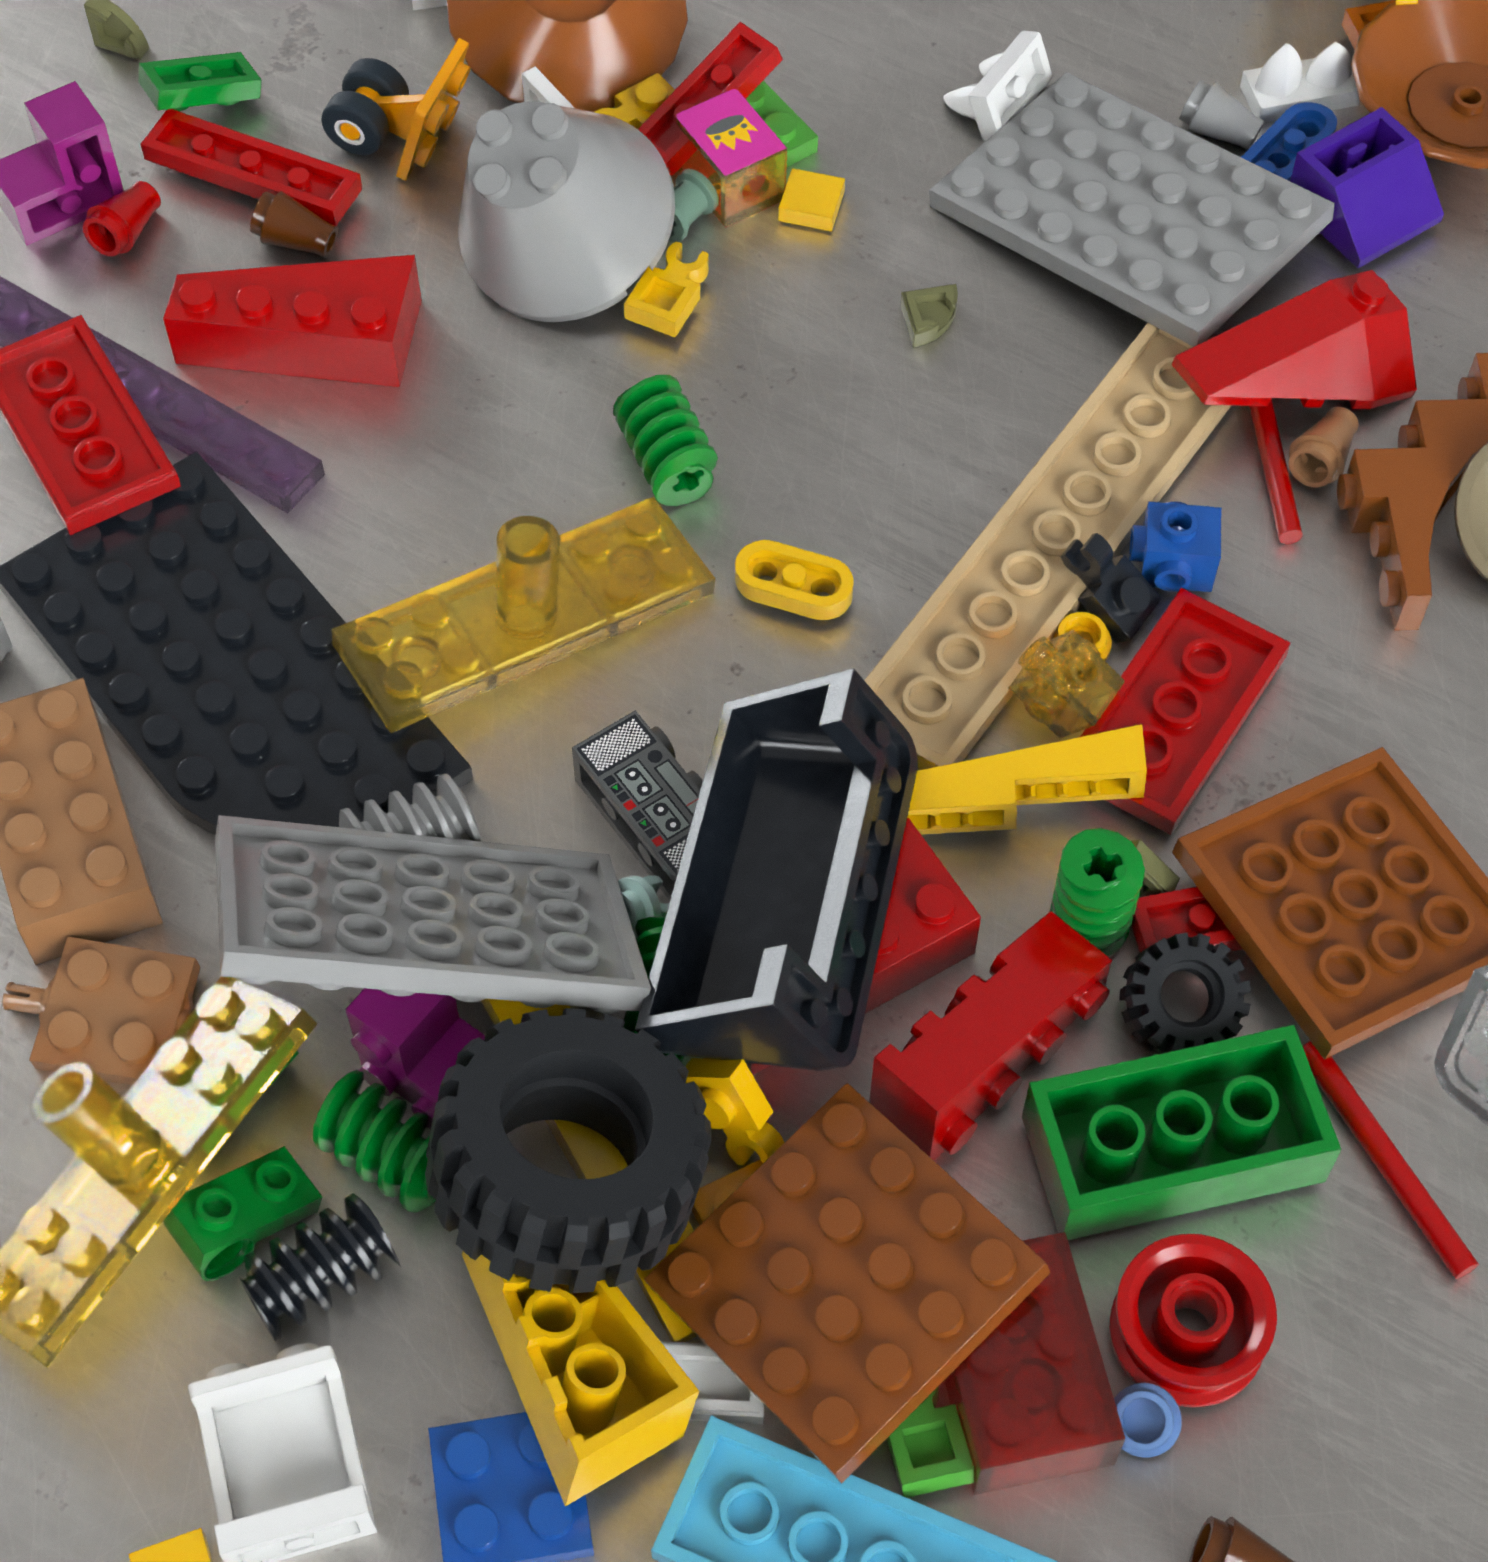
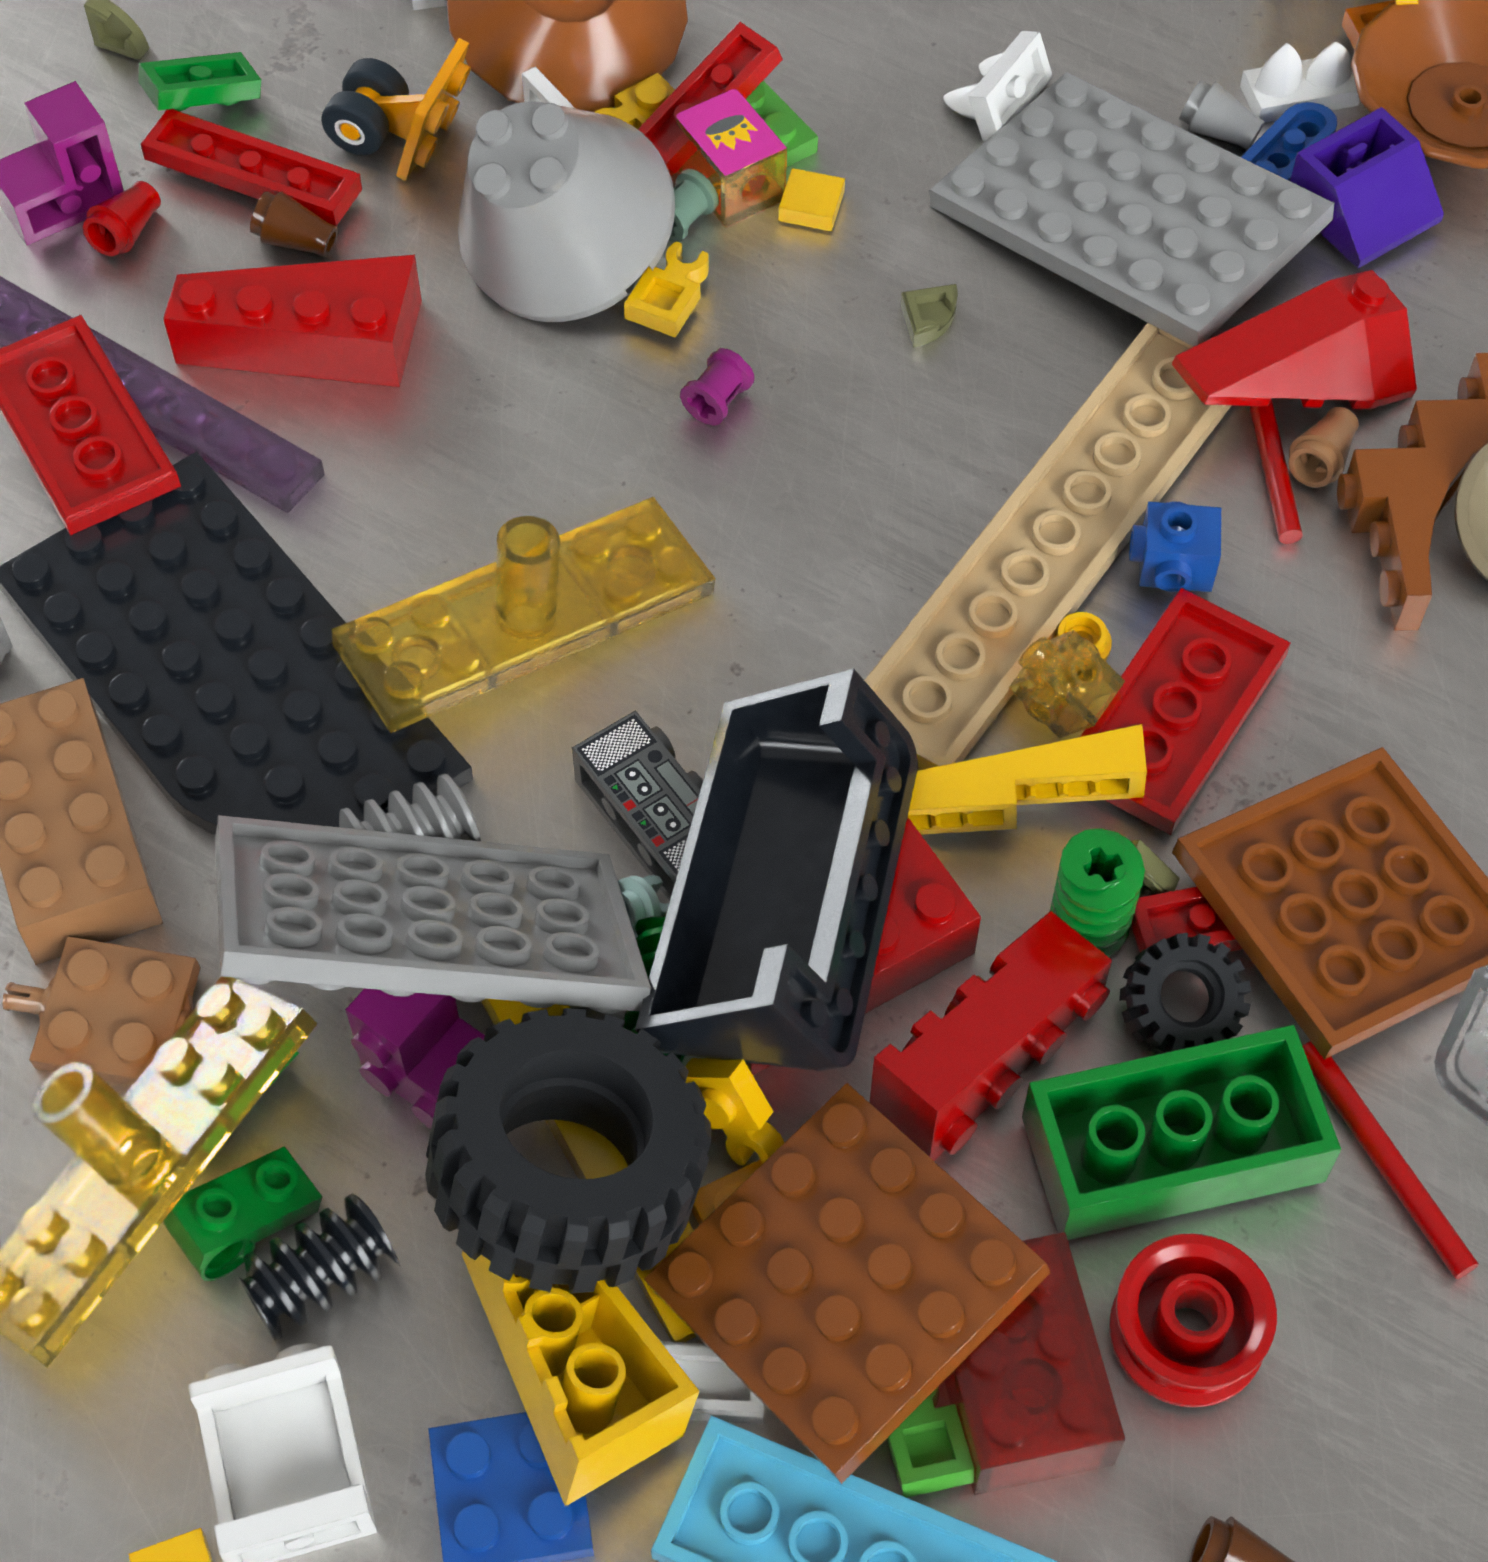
(376, 1139): green piece -> none
(666, 440): green piece -> none
(717, 386): none -> magenta bush
(796, 579): yellow plate -> none
(1115, 586): black plate -> none
(1148, 1419): medium blue plate -> none

